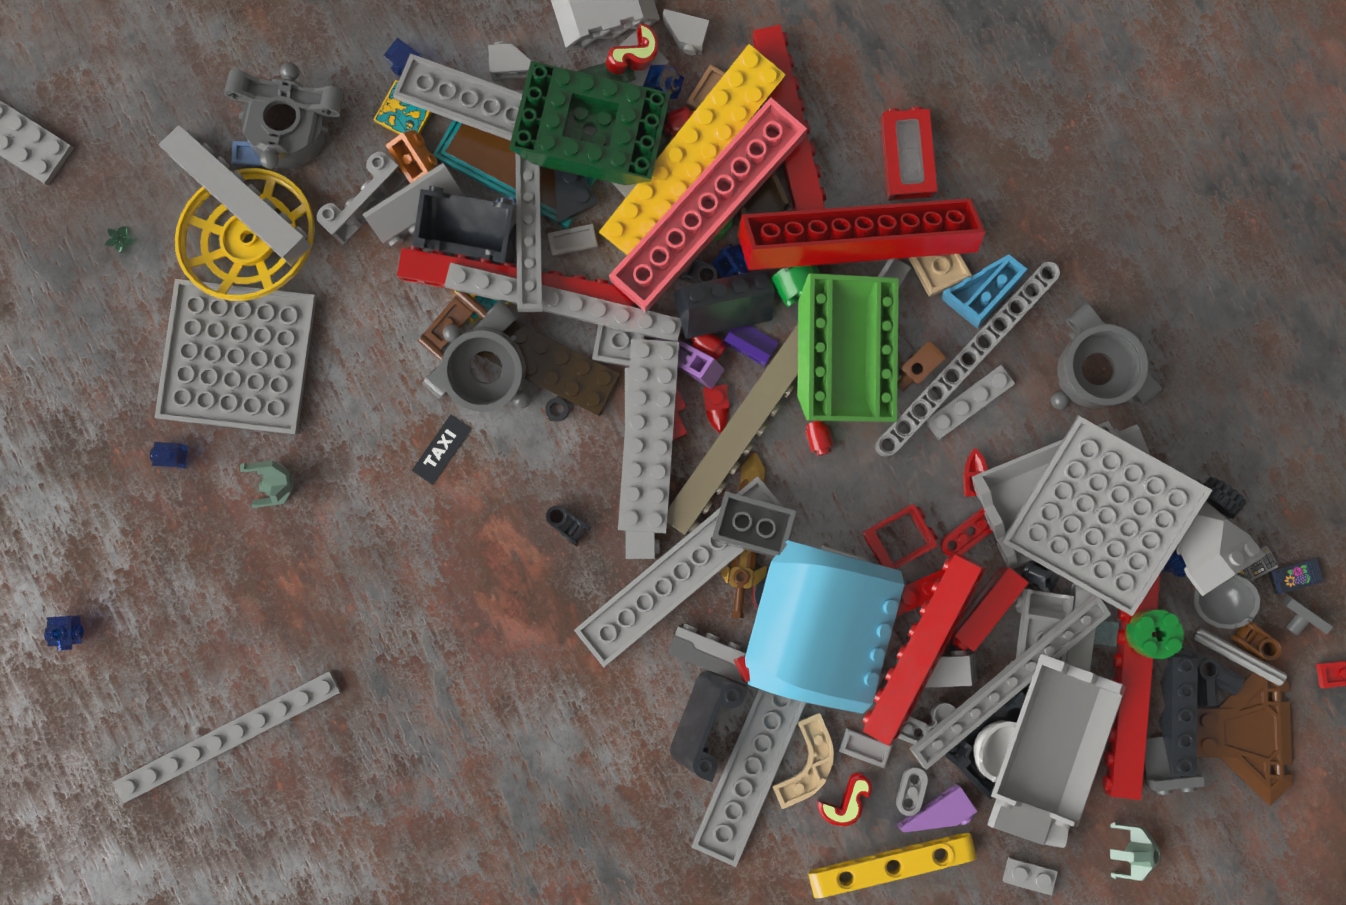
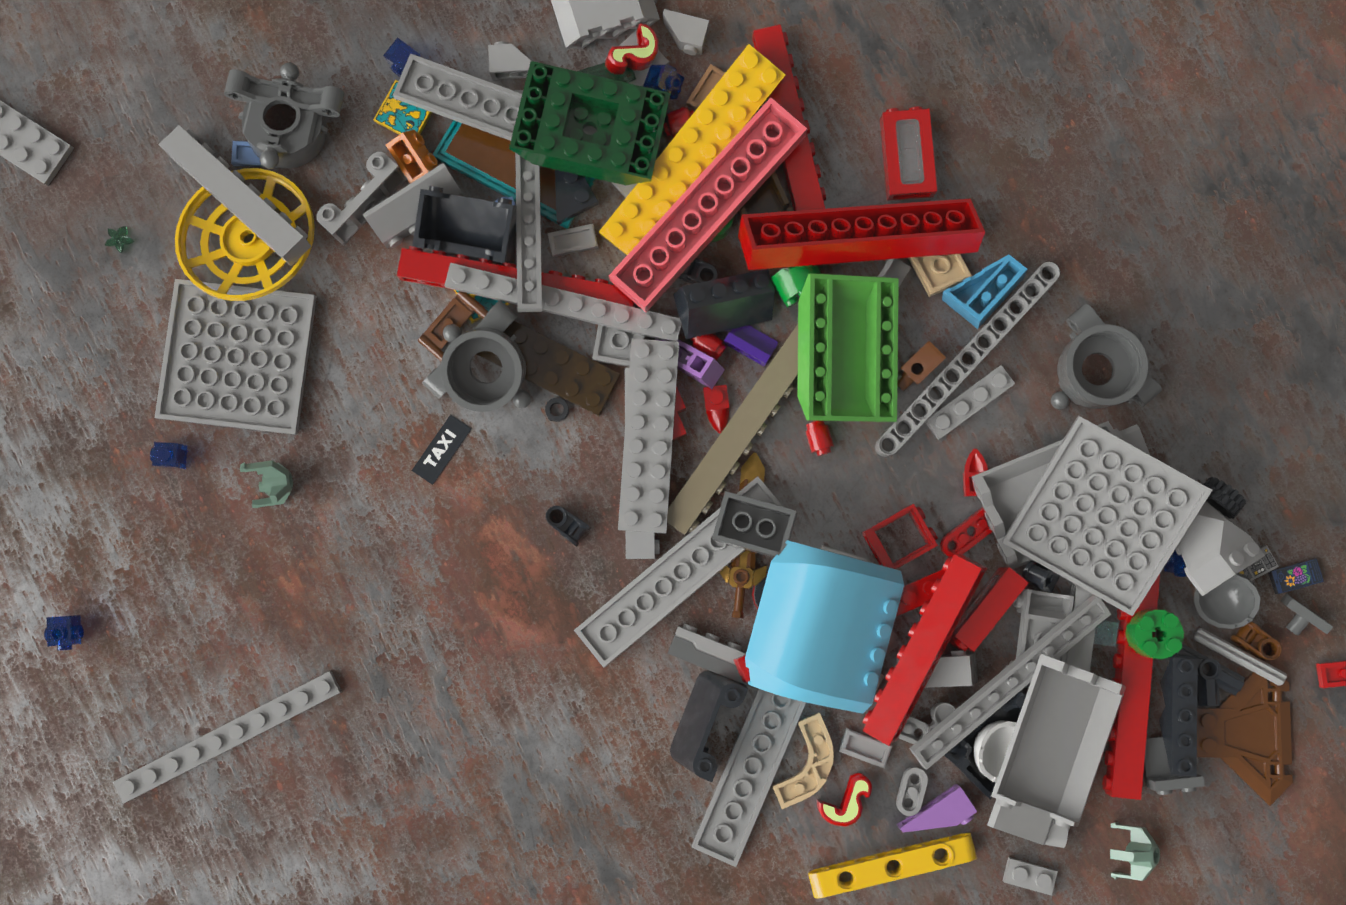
(731, 261): clear blue brick -> none

